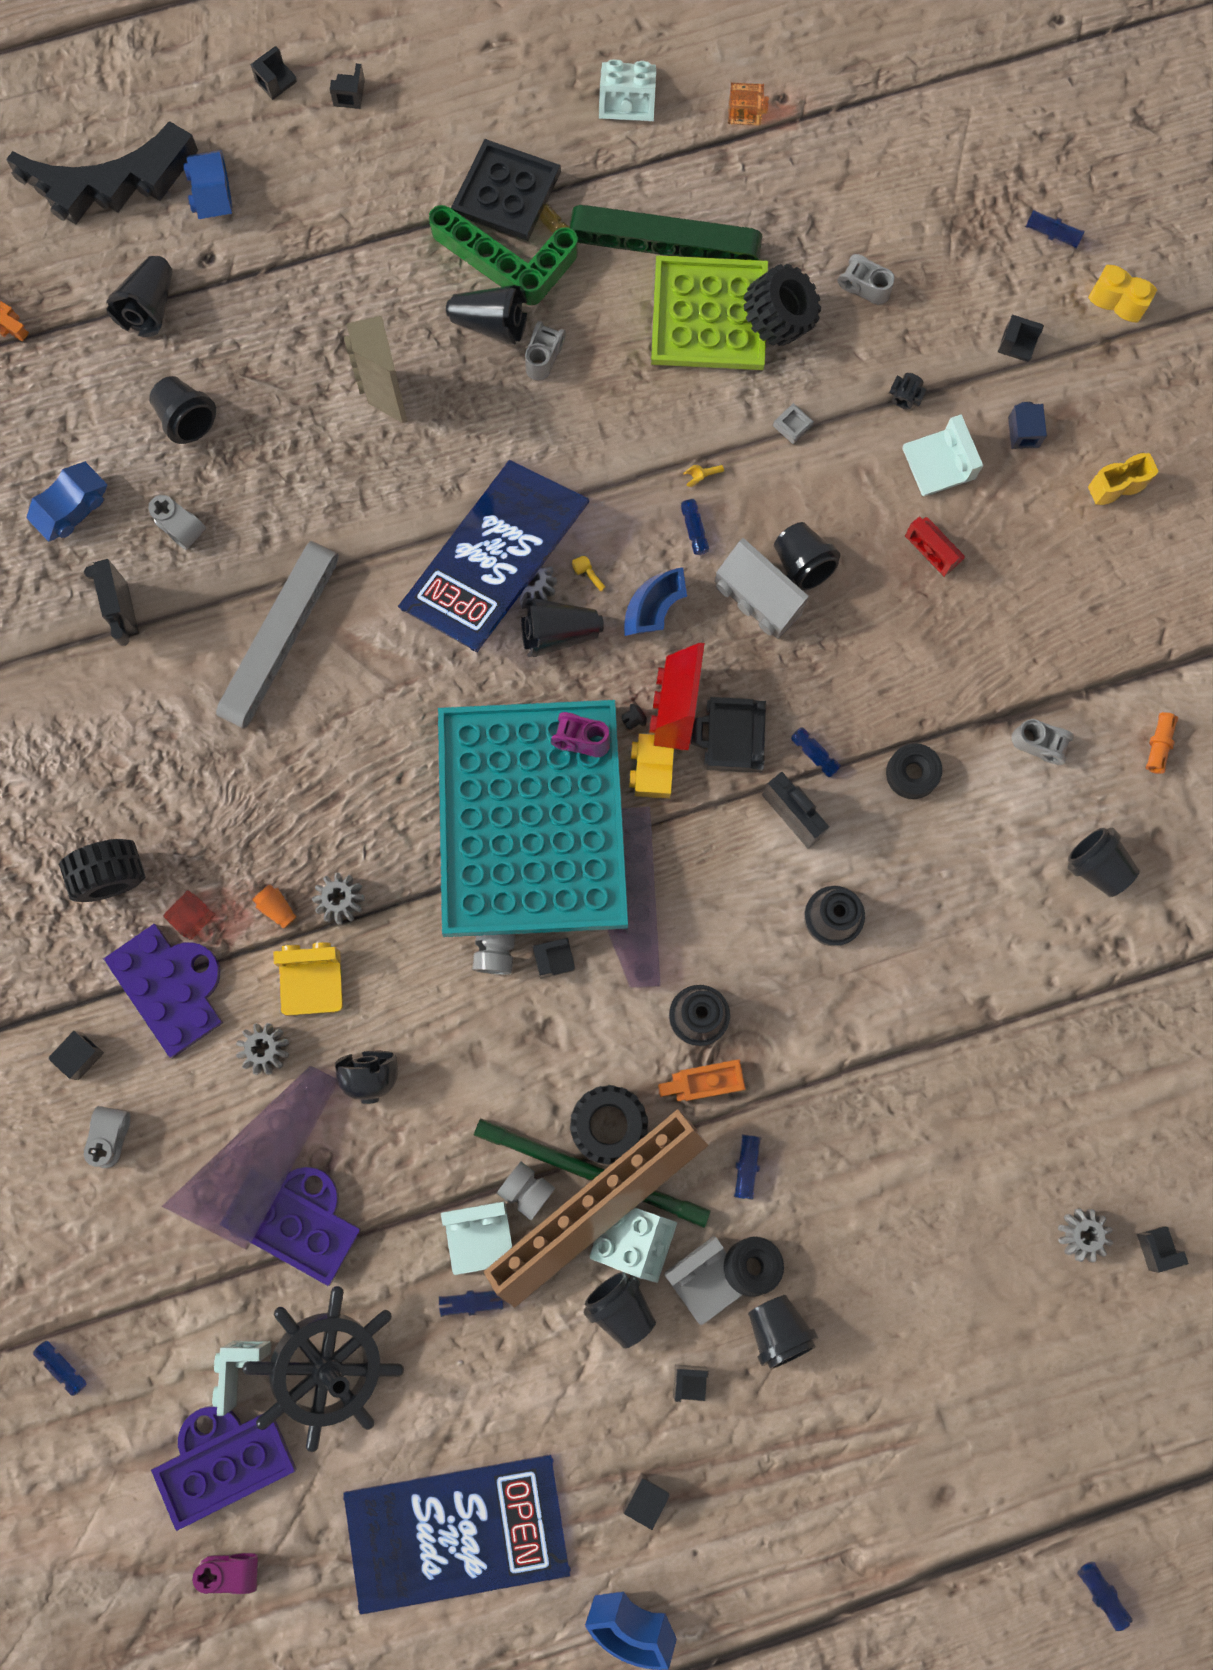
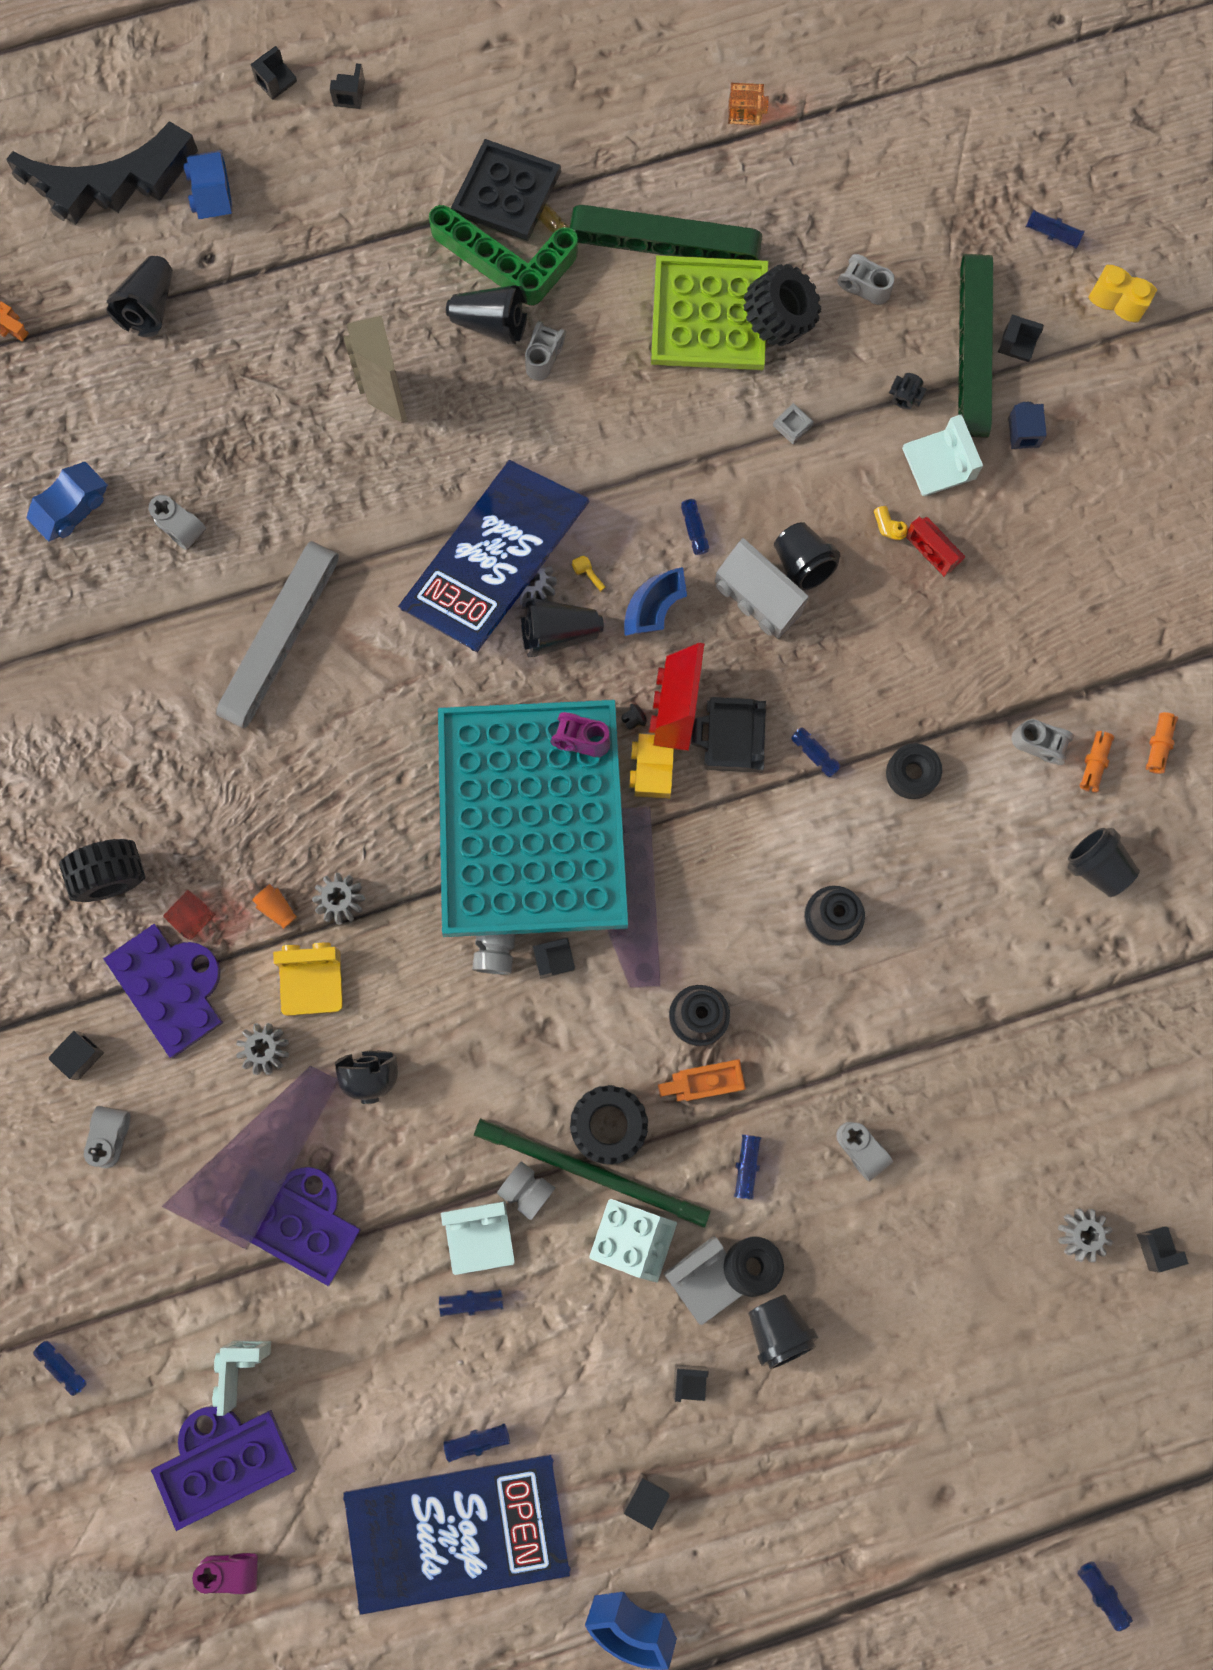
(114, 600): black piece -> none
(182, 410): black piece -> none
(324, 1369): black piece -> none
(476, 1442): none -> clear blue pin
(595, 1209): medium nougat brick -> none
(620, 1309): black piece -> none
(627, 90): light aqua bracket -> none
(699, 473): yellow hand -> none
(795, 809): black piece -> none
(866, 1153): none -> light grey piece
(887, 527): none -> yellow arm
(976, 343): none -> dark green beam
(1097, 761): none -> orange pin
(1123, 478): yellow brick -> none

